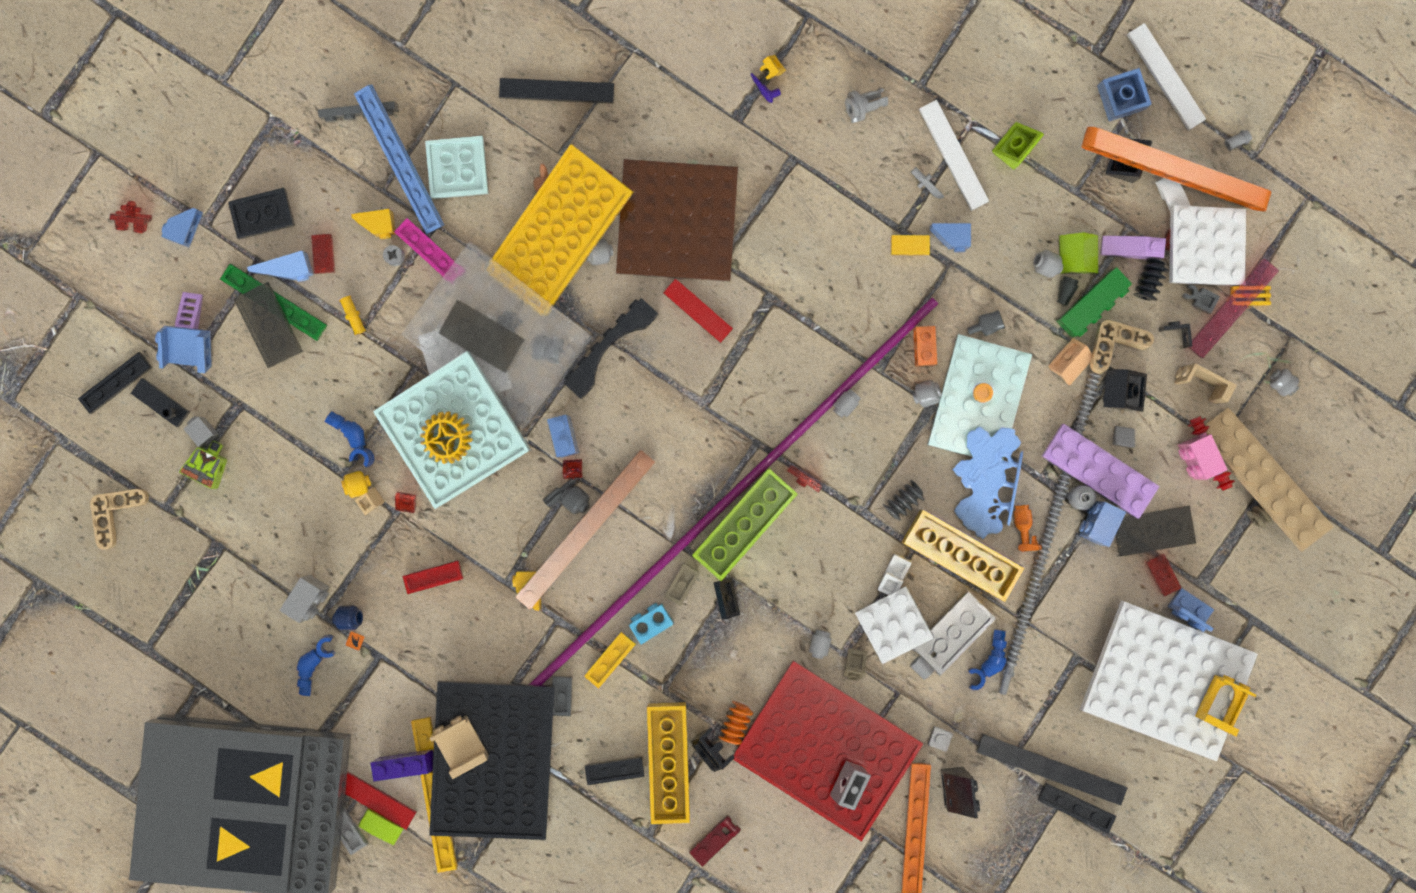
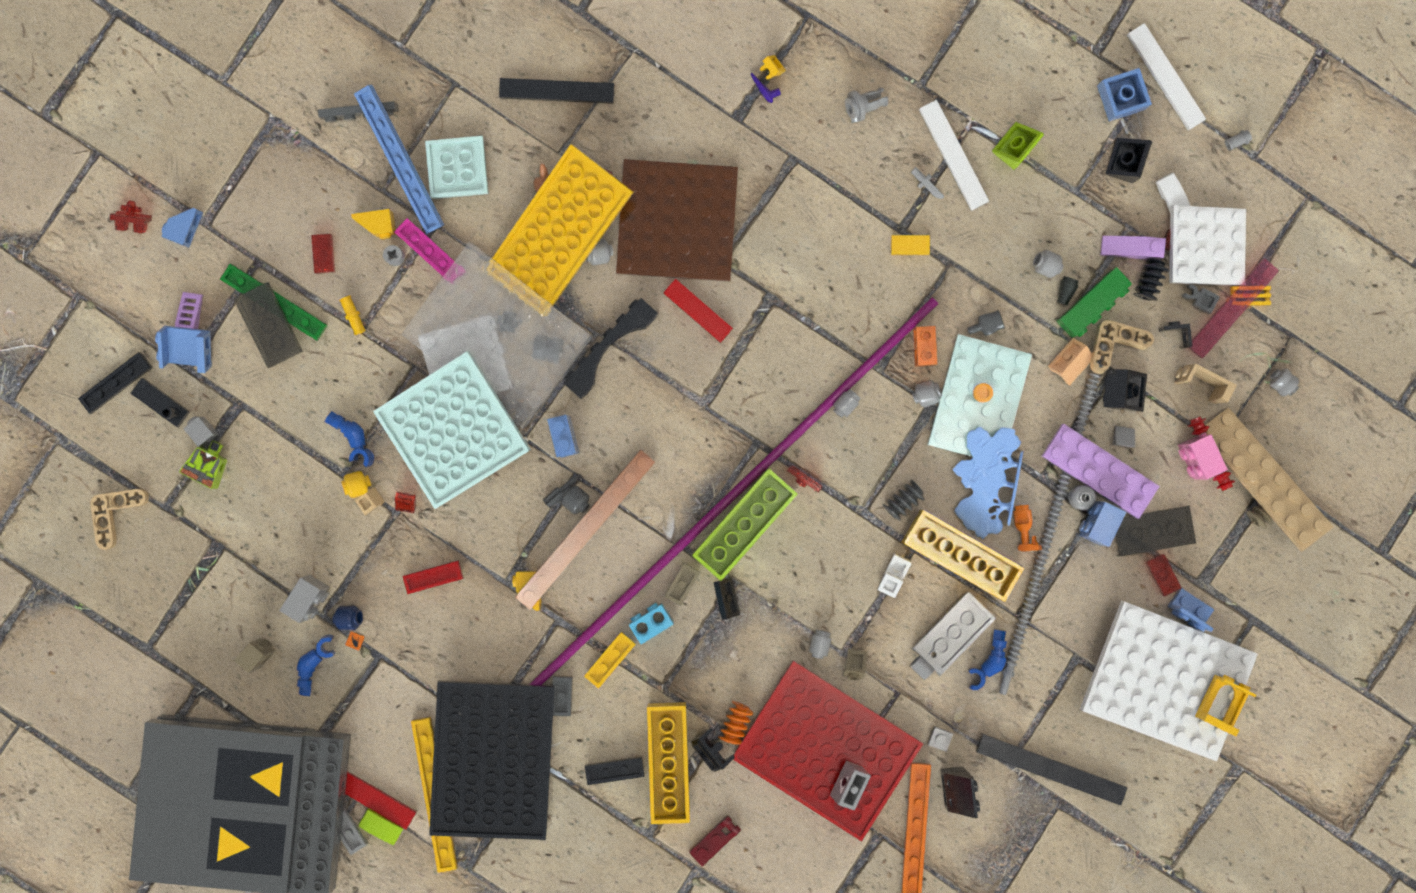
(255, 655): none -> dark tan brick
(261, 213): black plate -> none
(291, 266): light blue slope -> none
(402, 765): dark purple brick -> none
(446, 444): yellow gear -> none
(460, 745): tan panel -> none
(481, 336): clear smoke tile -> none
(572, 468): clear red plate -> none
(894, 625): white plate -> none
(953, 235): medium blue slope -> none
(1077, 808): black tile -> none
(1079, 253): lime slope -> none
(1175, 169): beam -> none

